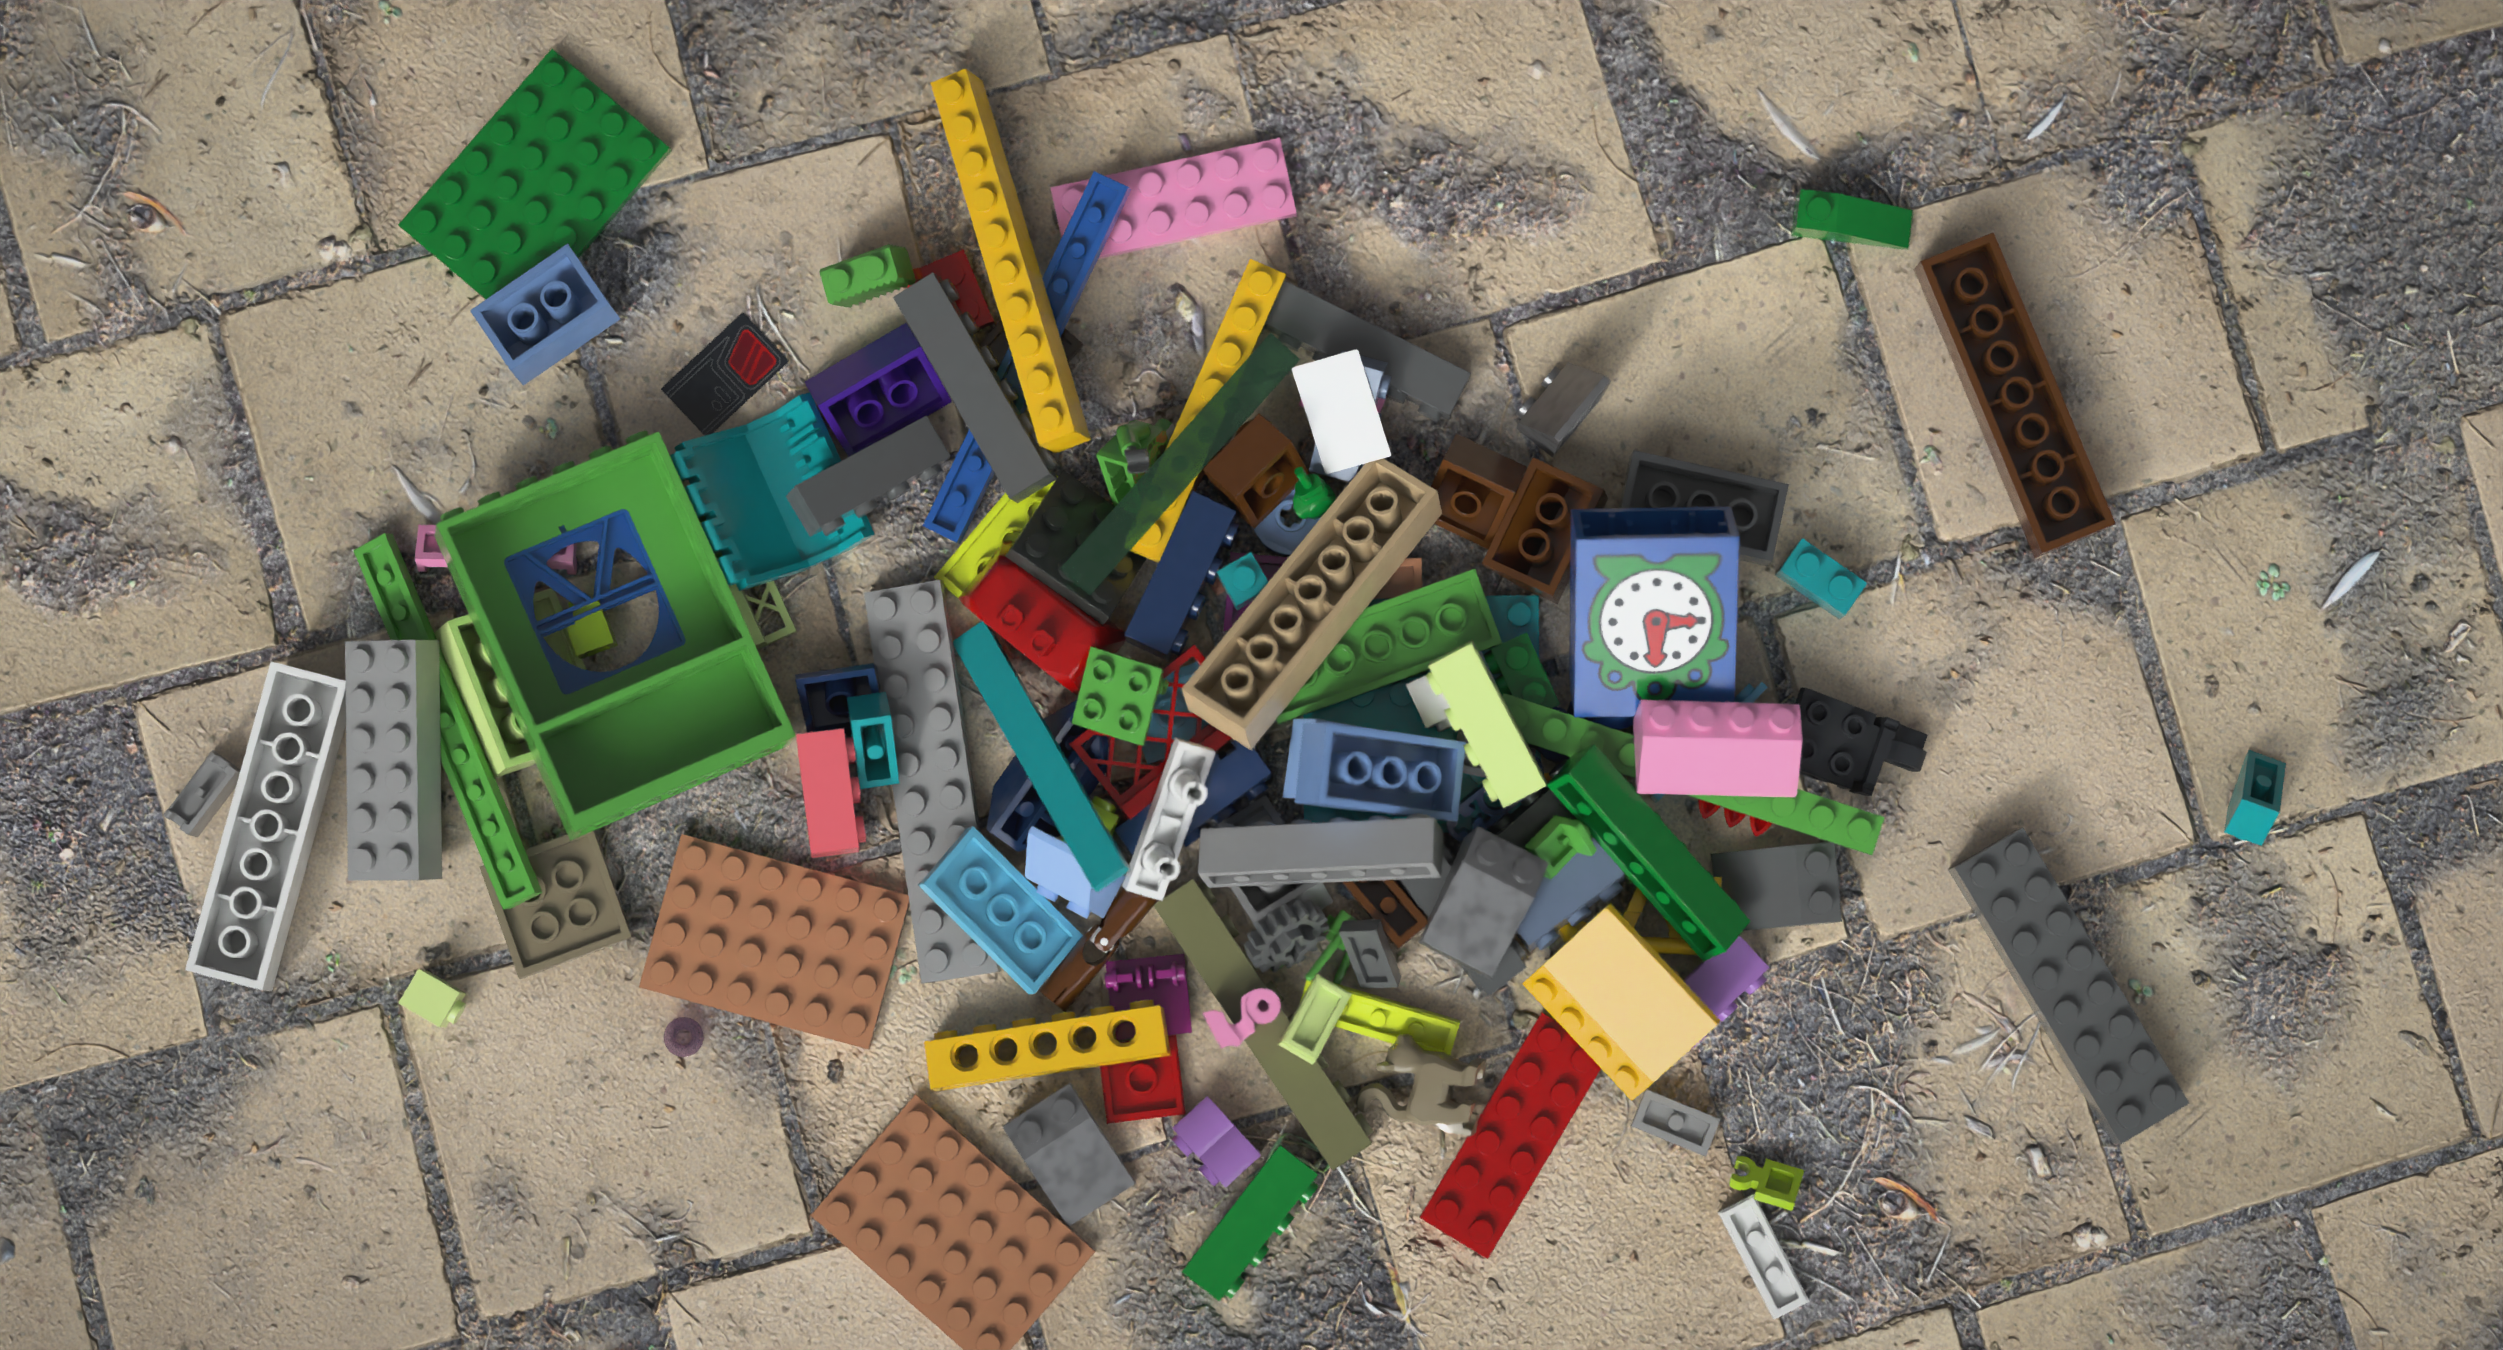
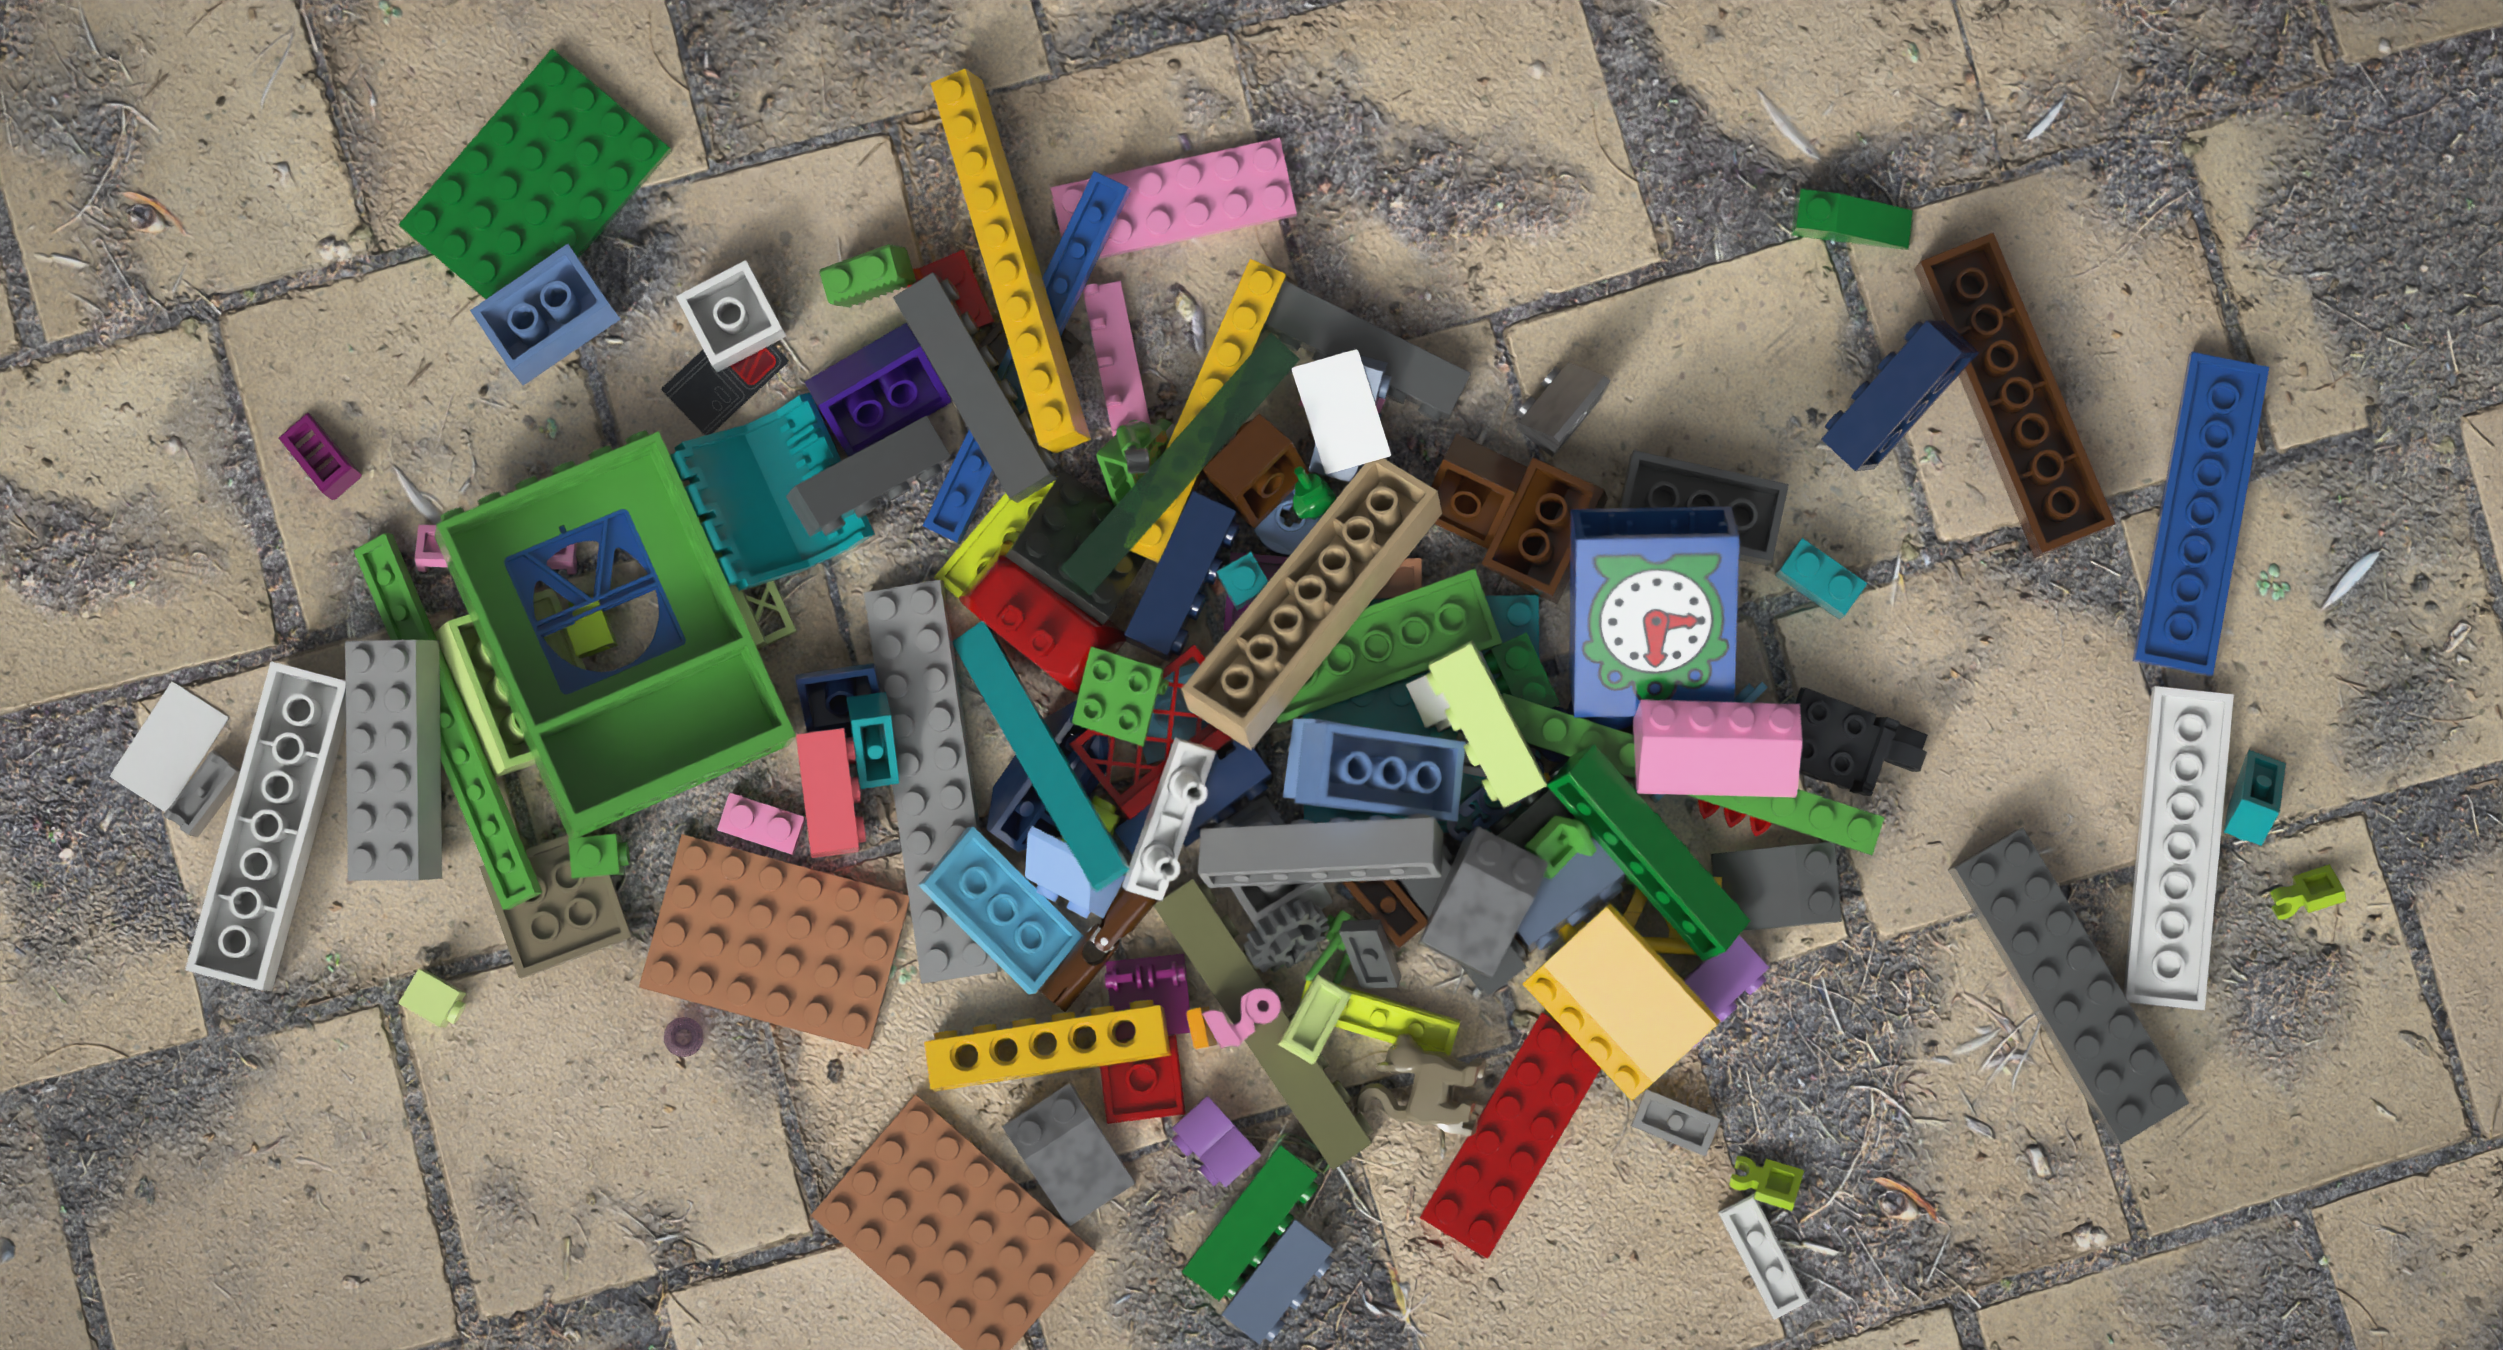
(169, 747): none -> white sticker
(336, 475): none -> magenta slope
(598, 856): none -> bright green bracket
(731, 316): none -> white brick
(761, 823): none -> bright pink plate
(1115, 354): none -> bright pink hinge
(1199, 1029): none -> light orange tile
(1279, 1282): none -> sand blue brick
(1899, 394): none -> dark blue brick
(2178, 848): none -> white plate
(2201, 514): none -> blue plate
(2310, 889): none -> lime plate

